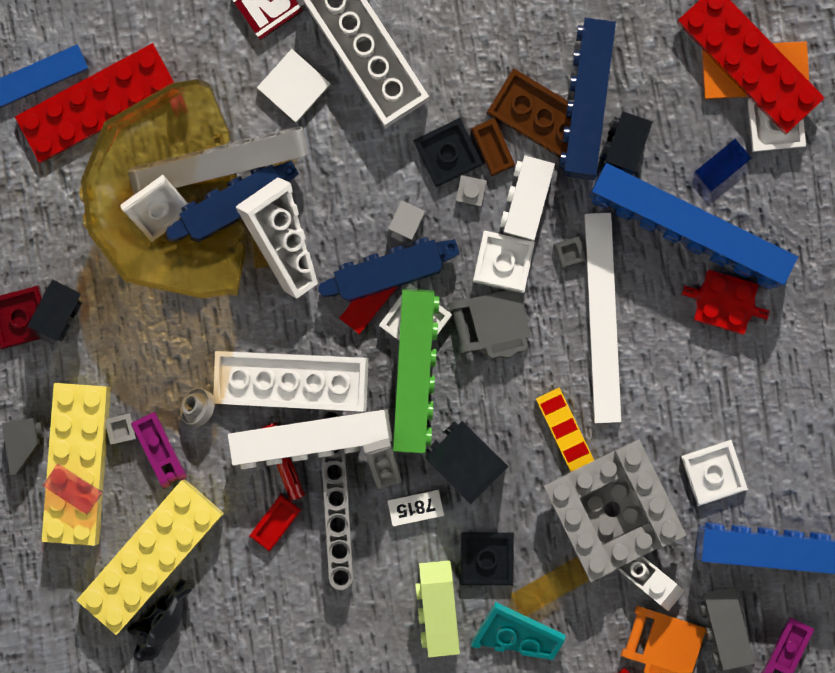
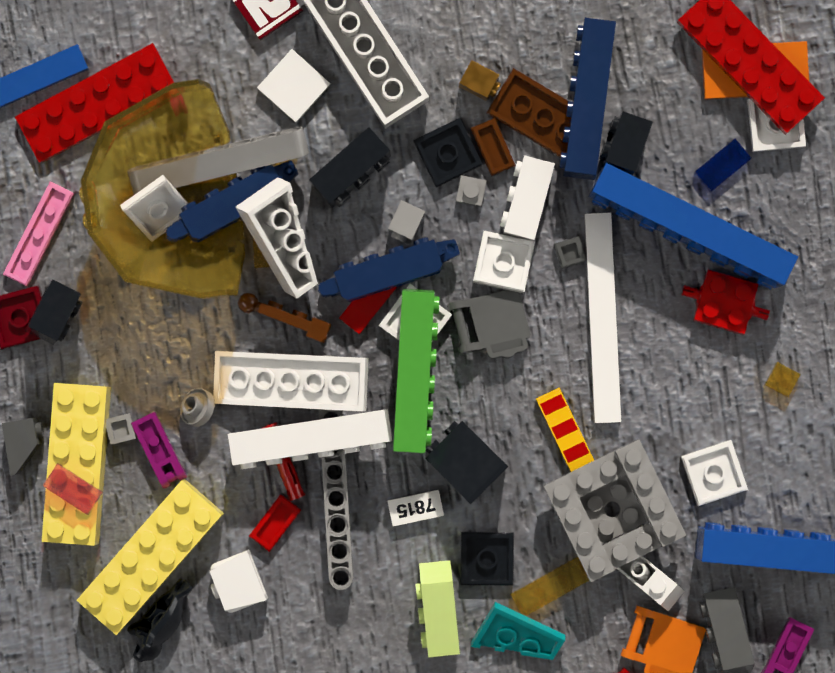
(38, 233): none -> bright pink tile
(237, 582): none -> white torso
(315, 329): none -> reddish brown plate
(351, 168): none -> black brick
(382, 463): light grey tile -> none
(480, 81): none -> pearl gold brick
(782, 379): none -> clear yellow tile

